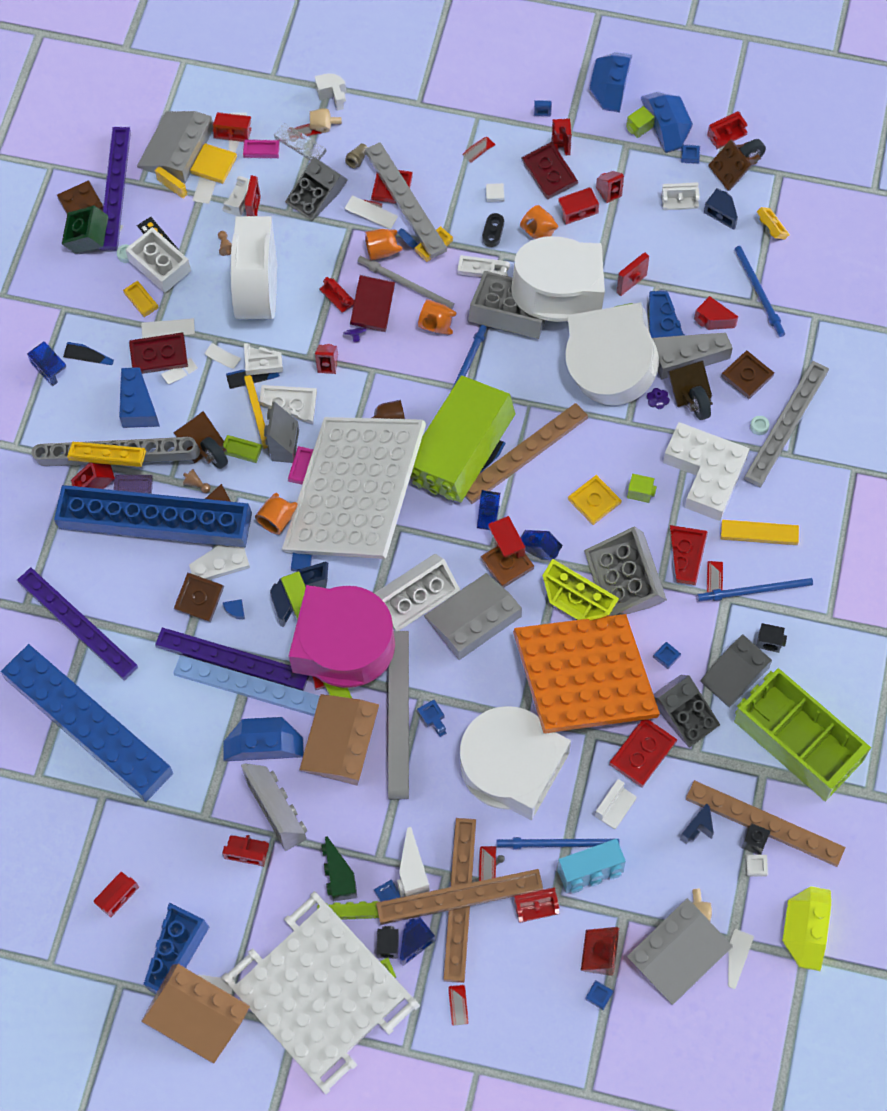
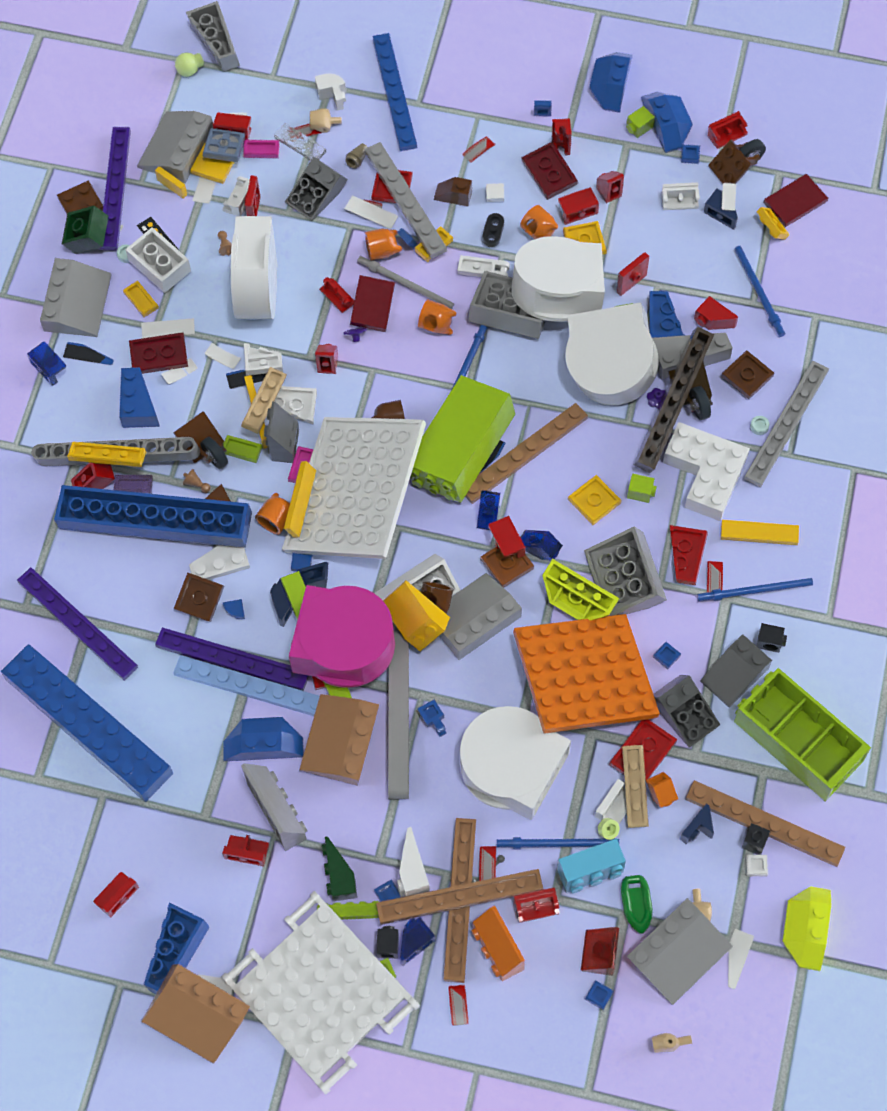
(75, 298): none -> light grey slope
(188, 64): none -> yellowish green piece
(213, 31): none -> light grey wedge
(223, 145): none -> sand blue piece
(263, 400): none -> tan tile
(300, 499): none -> yellow tile
(394, 92): none -> blue plate
(415, 615): none -> yellow slope
(438, 594): none -> reddish brown piece
(454, 191): none -> reddish brown slope
(498, 944): none -> orange slope
(586, 233): none -> yellow tile
(608, 828): none -> yellowish green tile
(635, 786): none -> tan tile
(637, 903): none -> green piece
(662, 789): none -> orange brick
(669, 1043): none -> tan piece
(673, 399): none -> dark brown brick
(729, 196): none -> white sticker
(796, 200): none -> dark red tile

